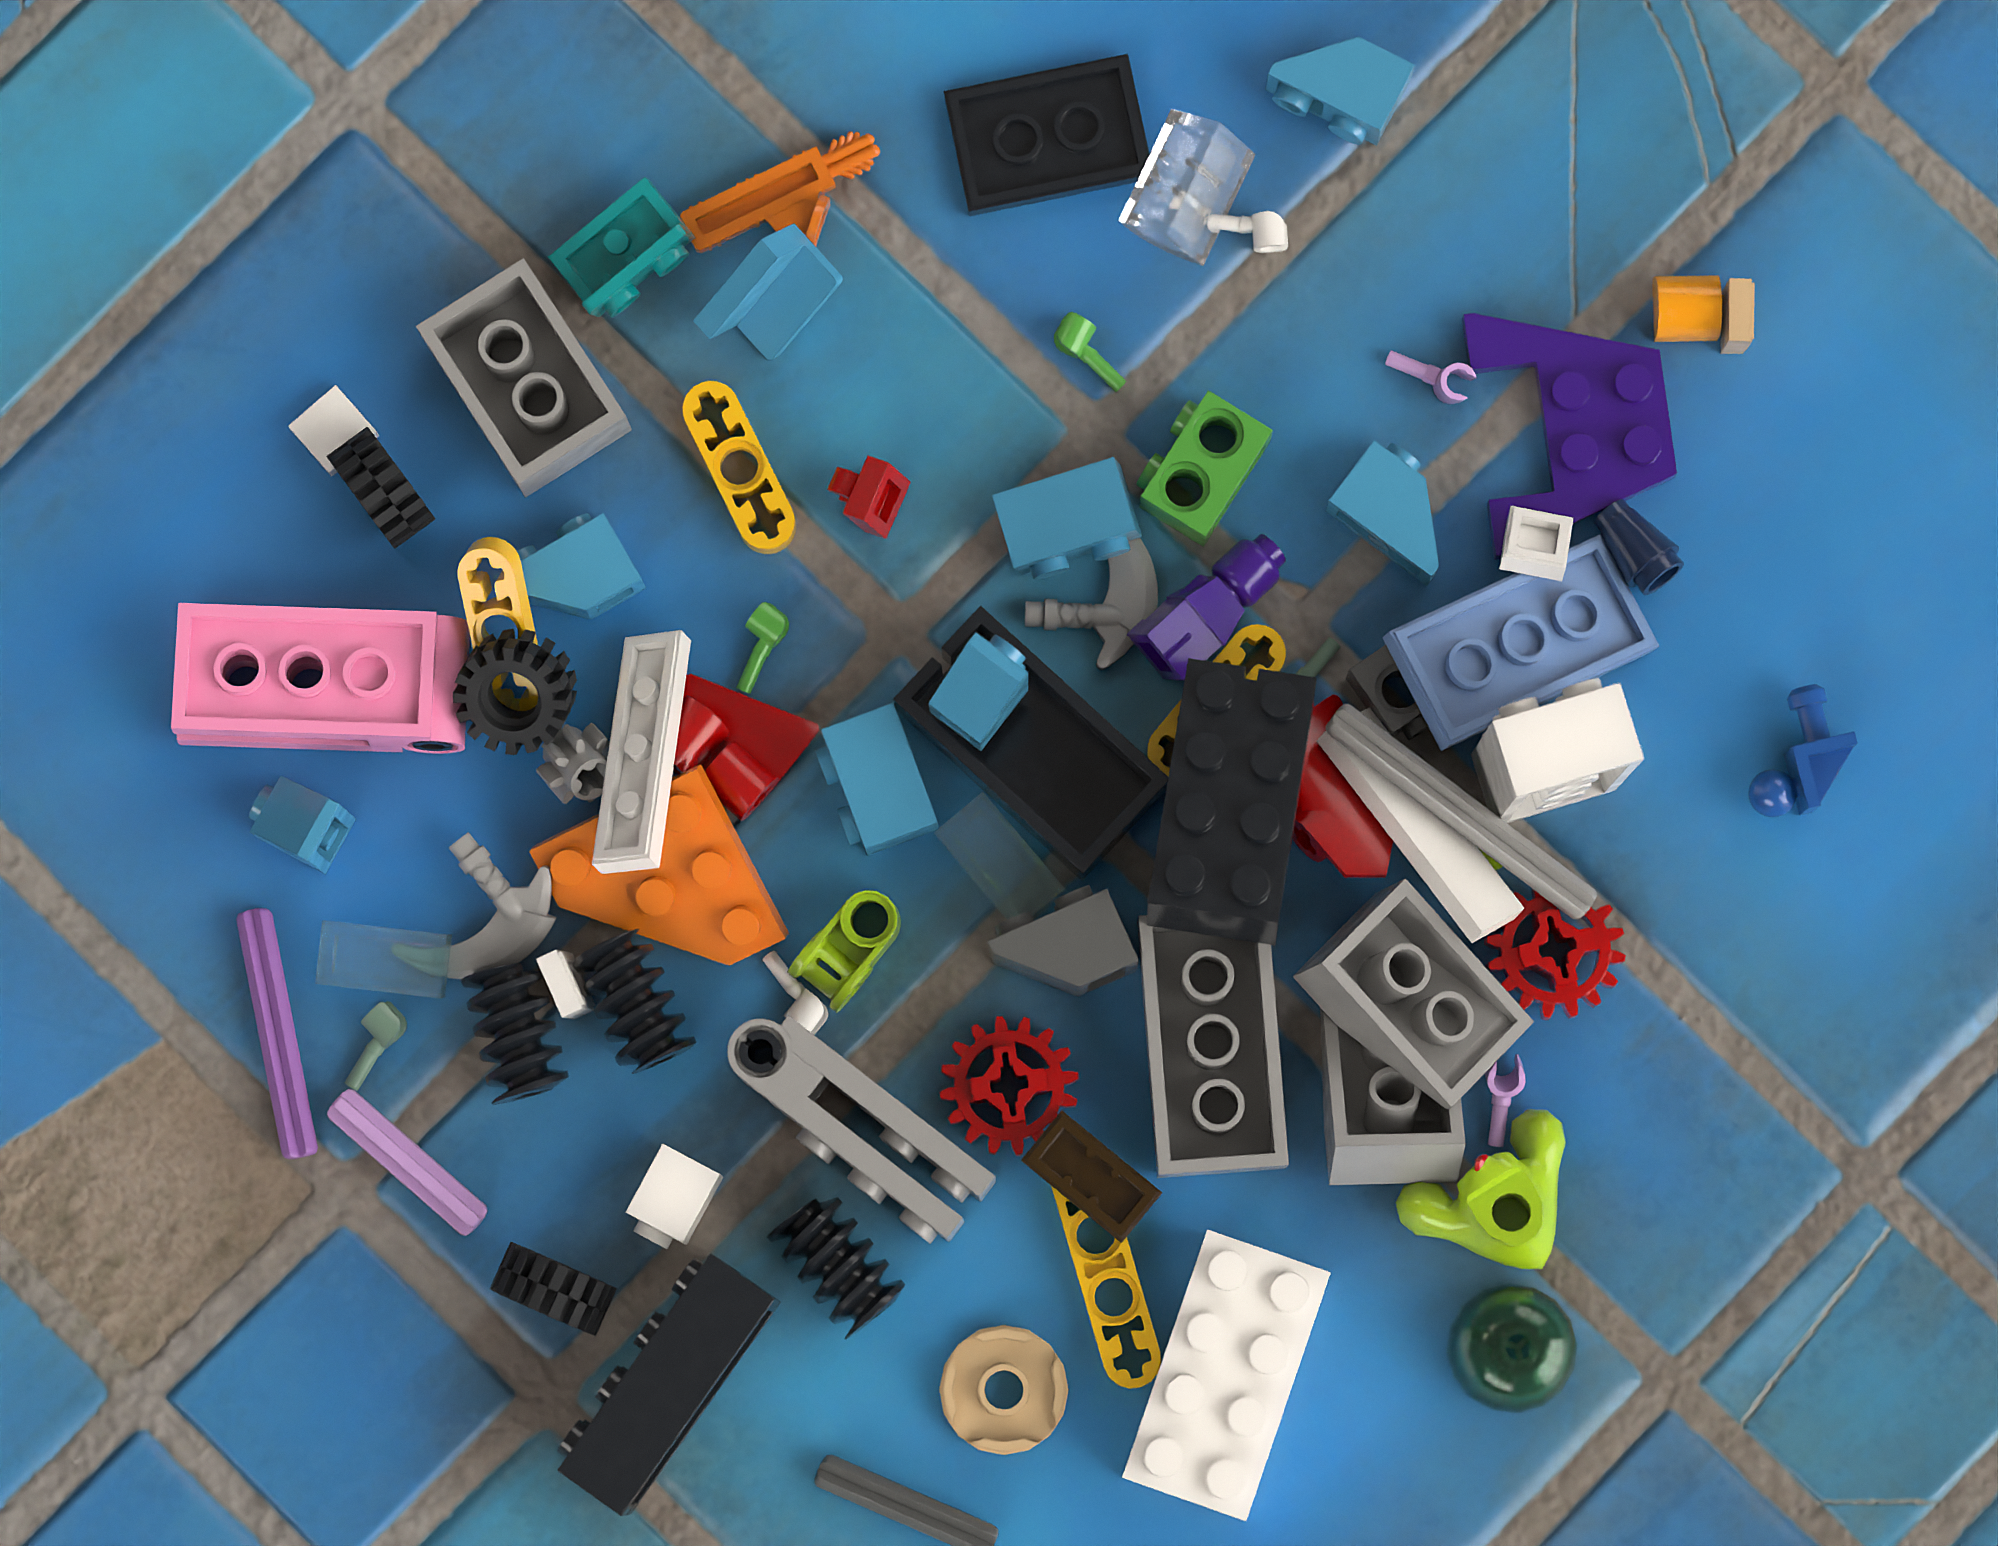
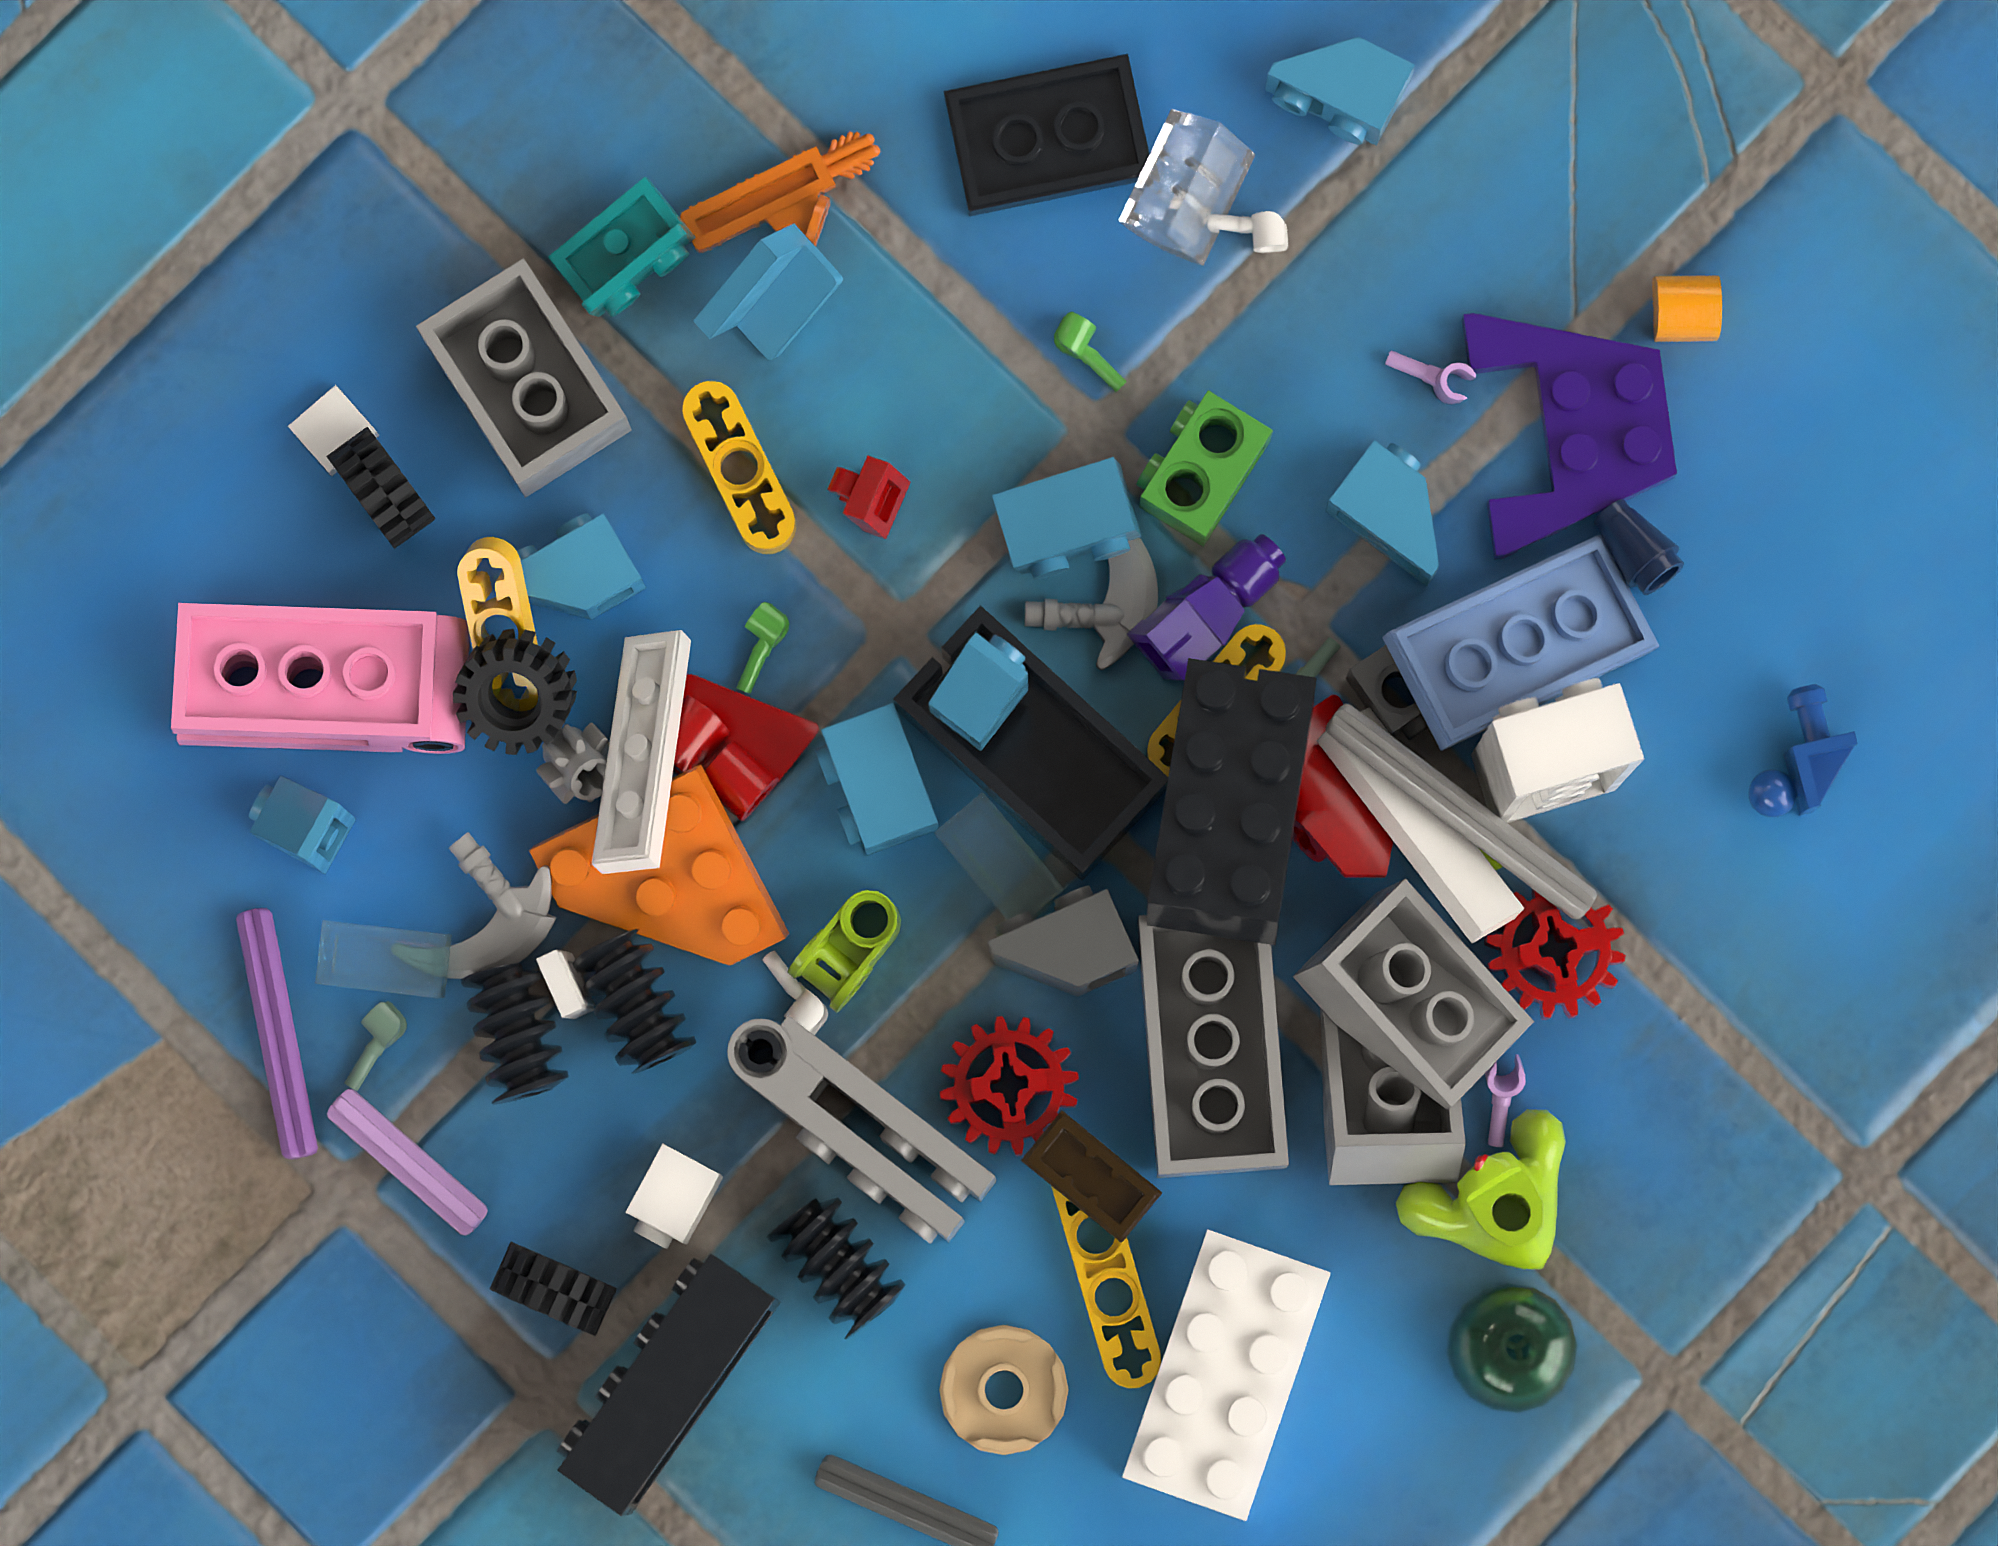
(1536, 543): white tile -> none
(1737, 316): tan tile -> none

